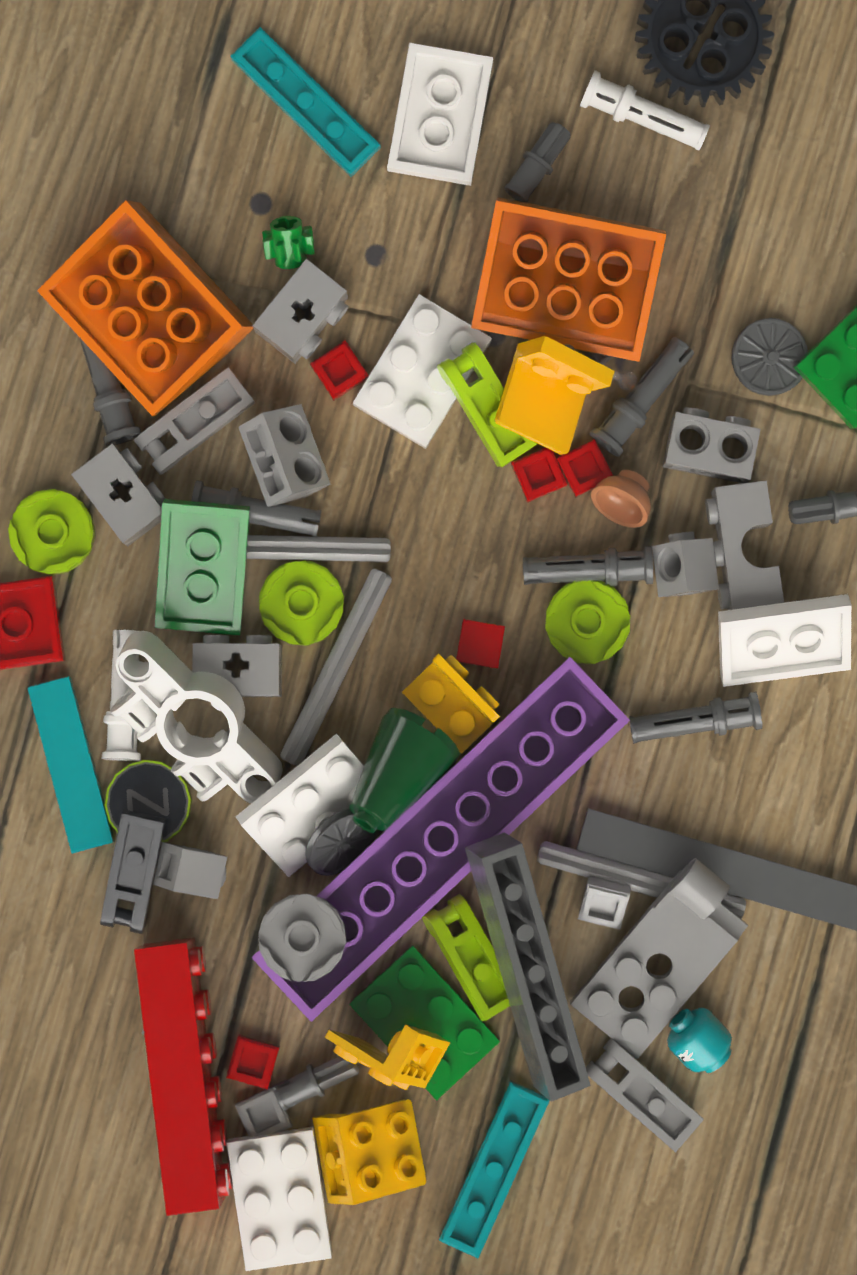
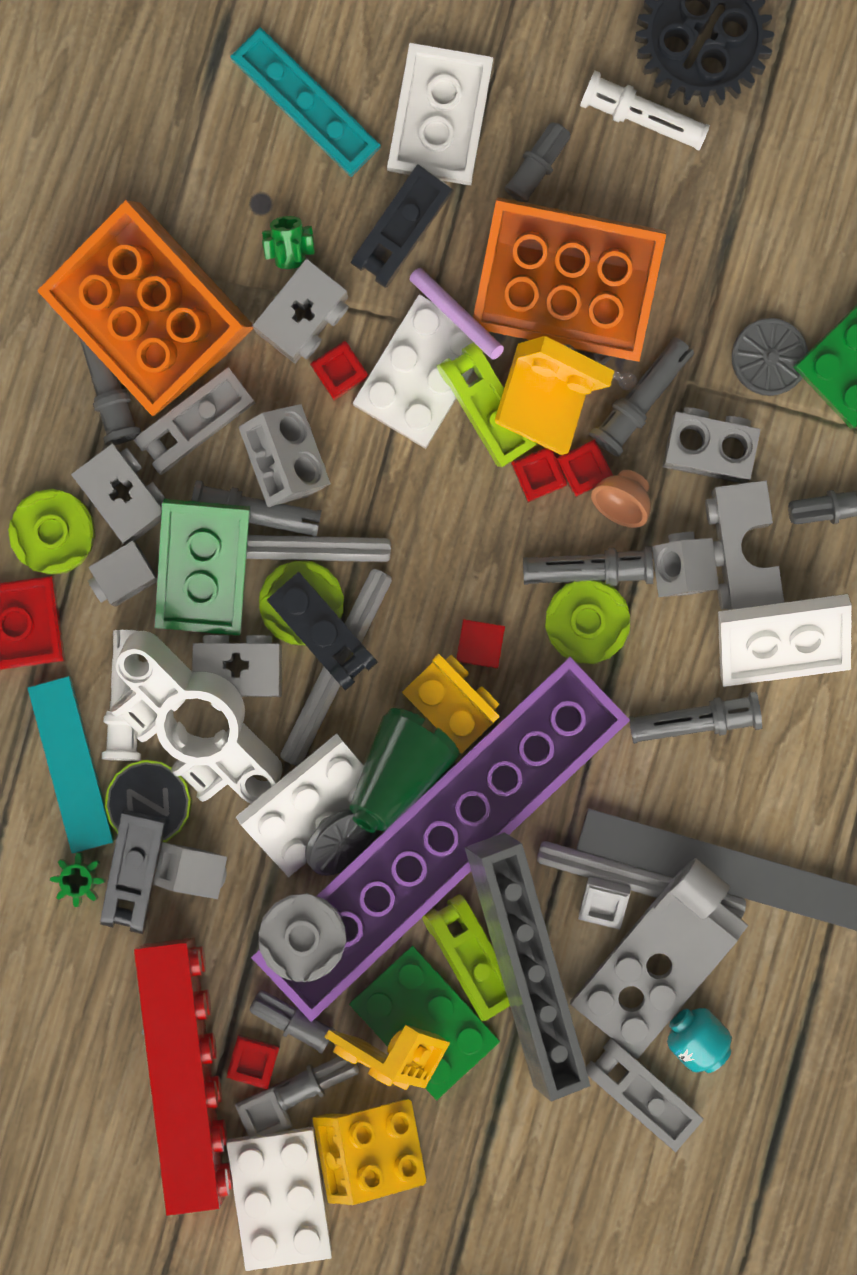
(70, 888): none -> green gear
(121, 575): none -> light grey brick
(290, 1020): none -> dark grey axle
(320, 629): none -> black plate
(402, 224): none -> black plate
(456, 313): none -> lavender bar
(494, 1169): teal tile -> none

